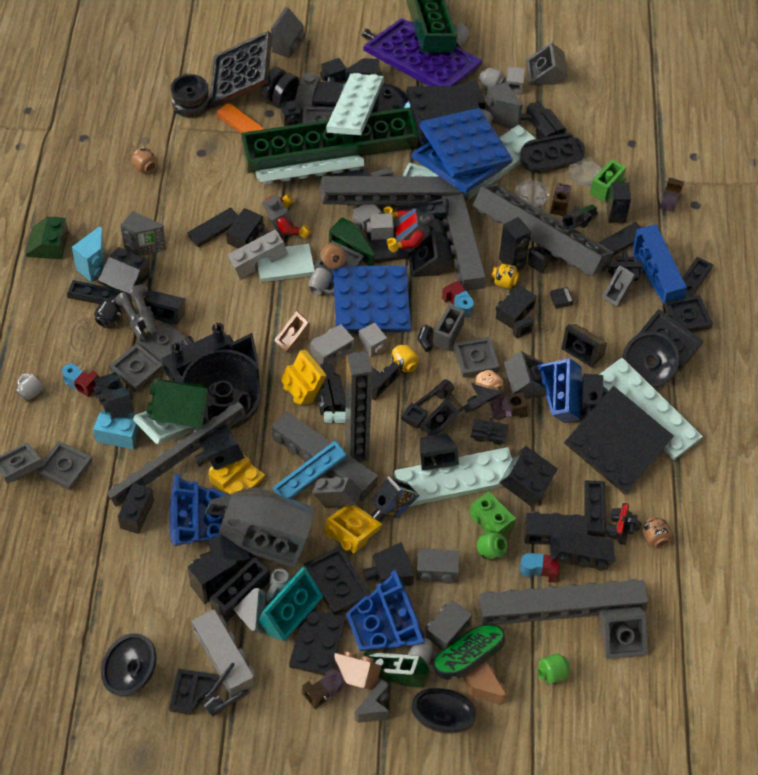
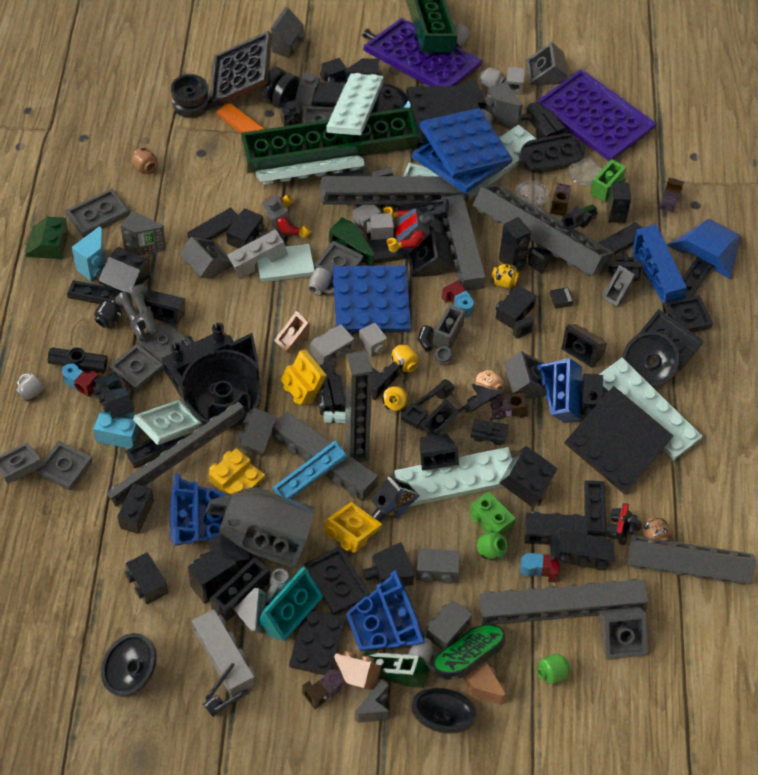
(79, 357): none -> black piece
(97, 212): none -> dark grey tile
(146, 577): none -> black brick
(148, 451): none -> black tile
(177, 402): dark green slope -> none
(190, 690): black wing -> none
(205, 257): none -> dark grey slope
(219, 449): black torso -> none
(256, 431): none -> dark grey brick
(333, 256): medium nougat head -> none
(337, 491): dark grey brick -> none
(401, 396): none -> yellow head
(443, 355): none -> dark grey plate
(476, 356): dark grey plate -> none
(597, 115): none -> dark purple plate
(691, 559): none -> dark grey brick
(711, 243): none -> blue wedge

